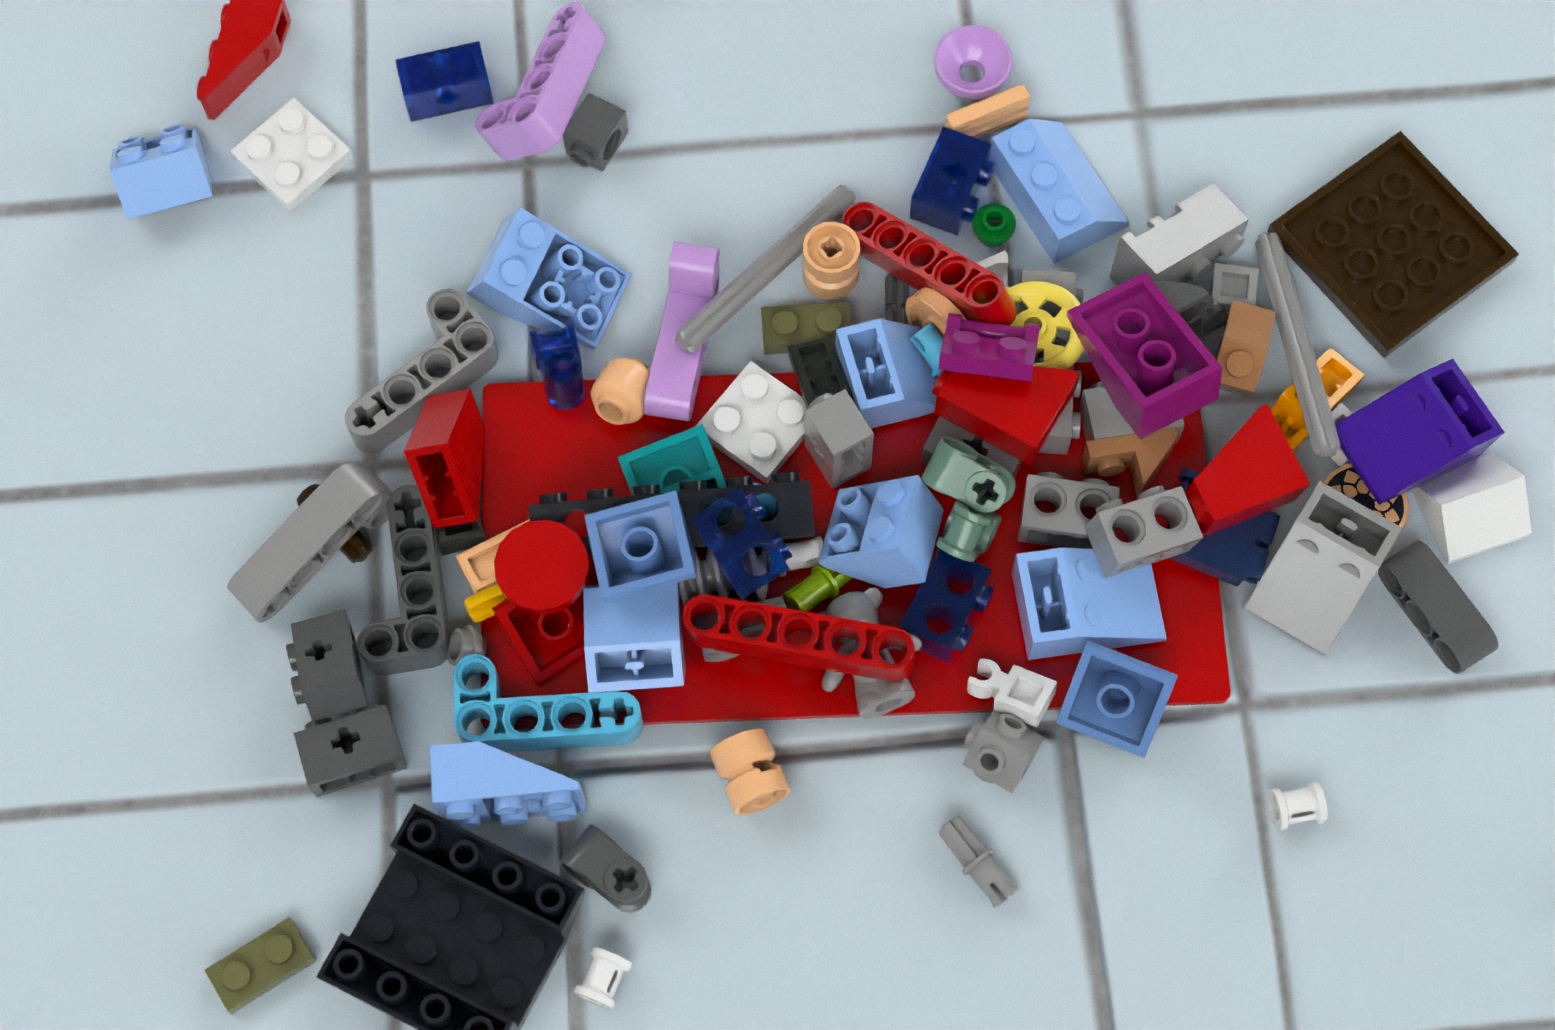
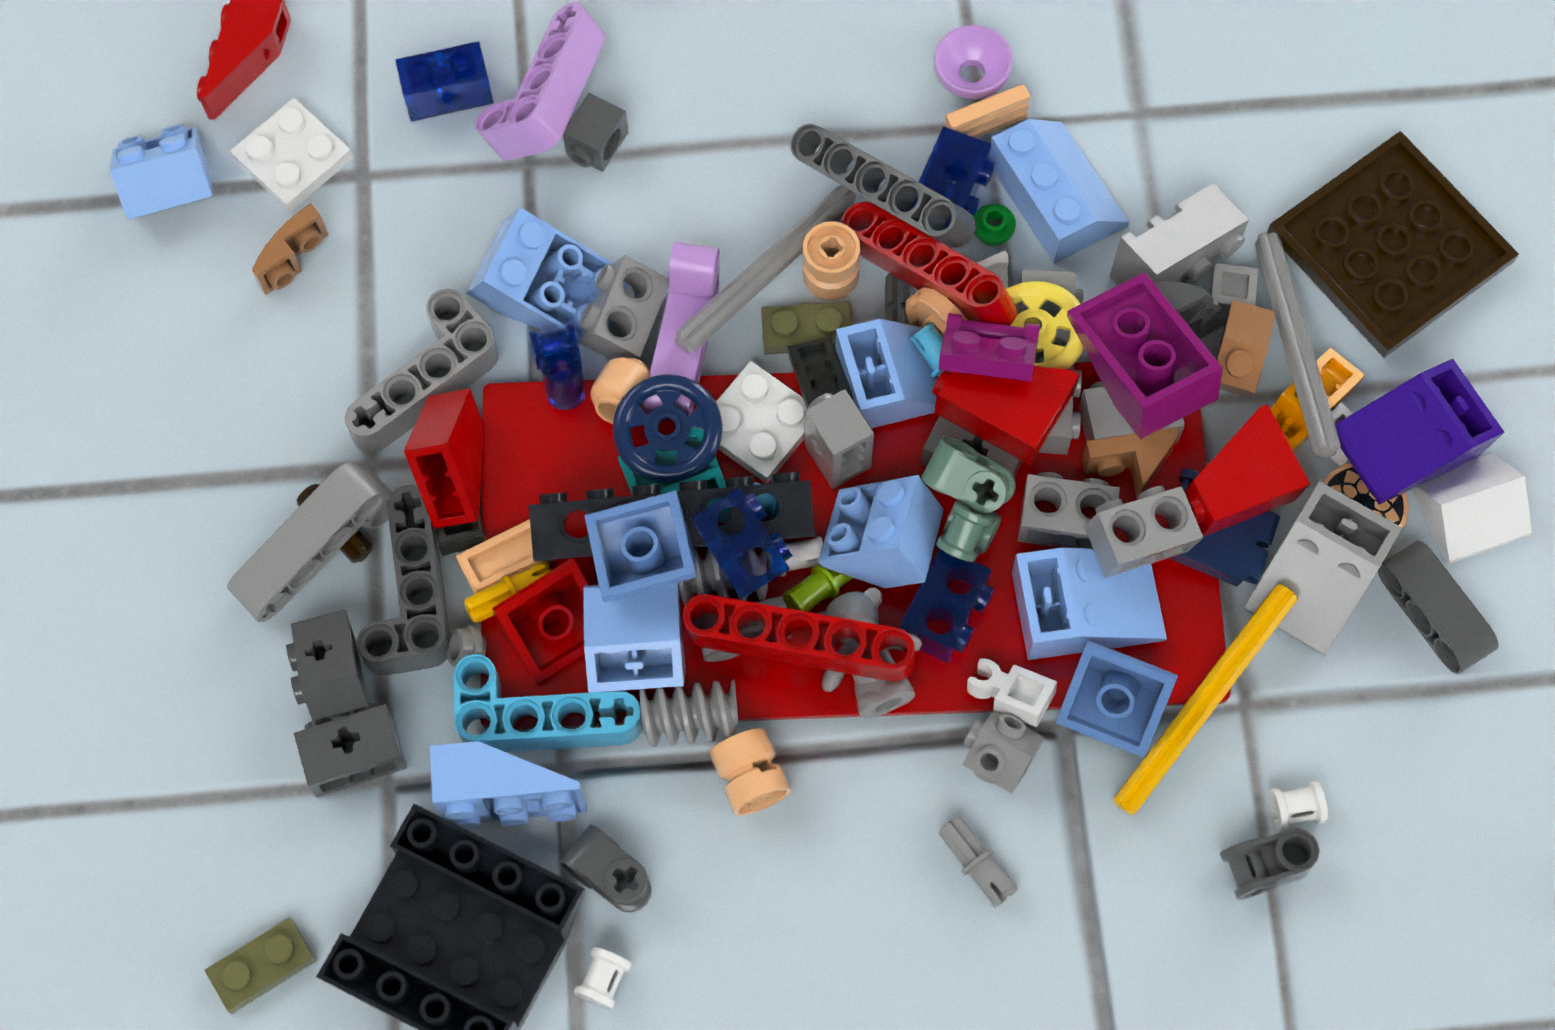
(277, 261): none -> medium nougat slope
(541, 566): red tile -> none
(631, 315): none -> light grey brick
(688, 459): none -> dark blue plate
(689, 713): none -> light grey piece
(895, 195): none -> dark grey beam
(1205, 699): none -> yellow axle
(1260, 863): none -> dark grey piece

